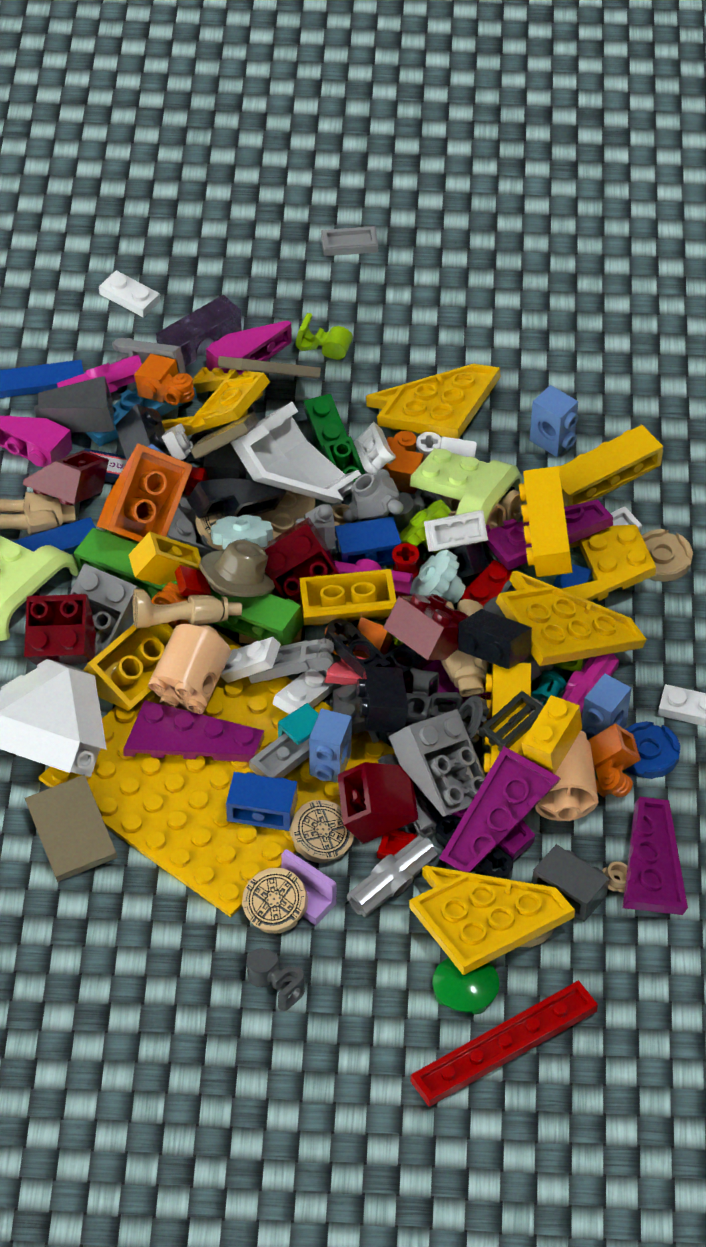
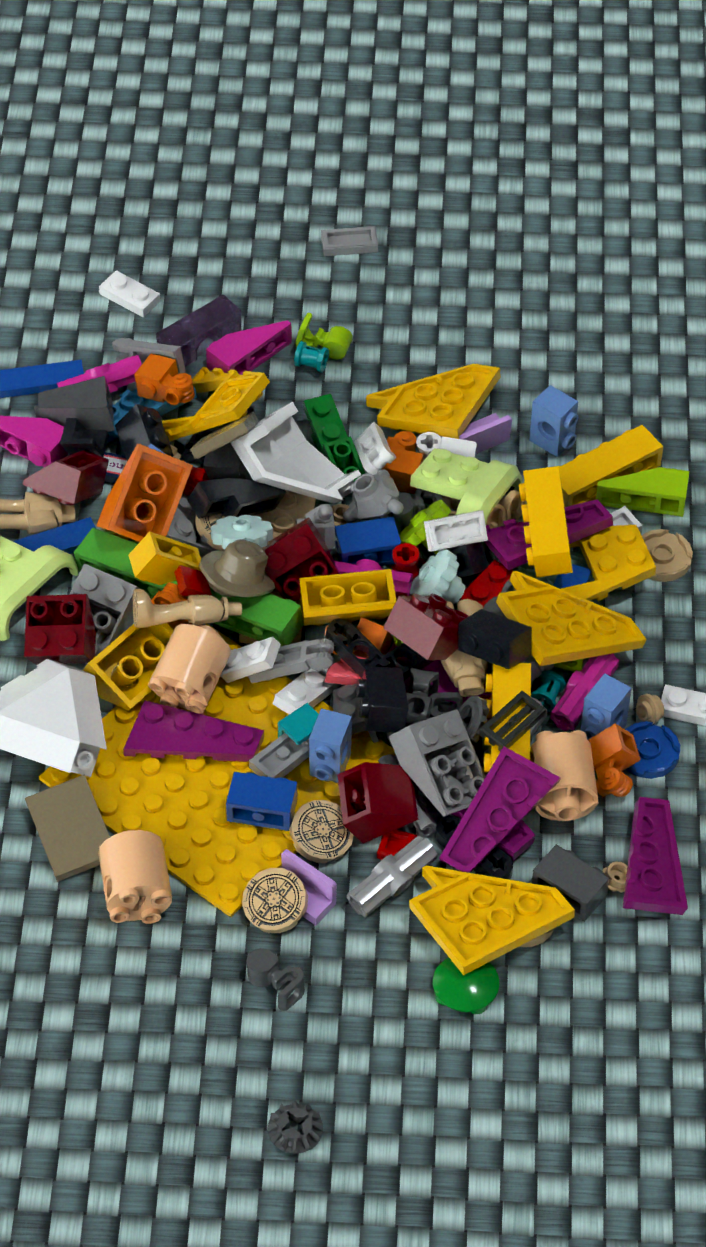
(77, 438): none -> black panel
(135, 876): none -> light nougat cylinder
(177, 442): white plate -> none
(269, 367): dark tan tile -> none
(291, 1140): none -> dark grey gear
(311, 356): none -> teal bush
(488, 431): none -> lavender panel
(503, 1043): red plate -> none
(552, 733): yellow brick -> none
(650, 490): none -> lime slope
(650, 708): none -> tan plate

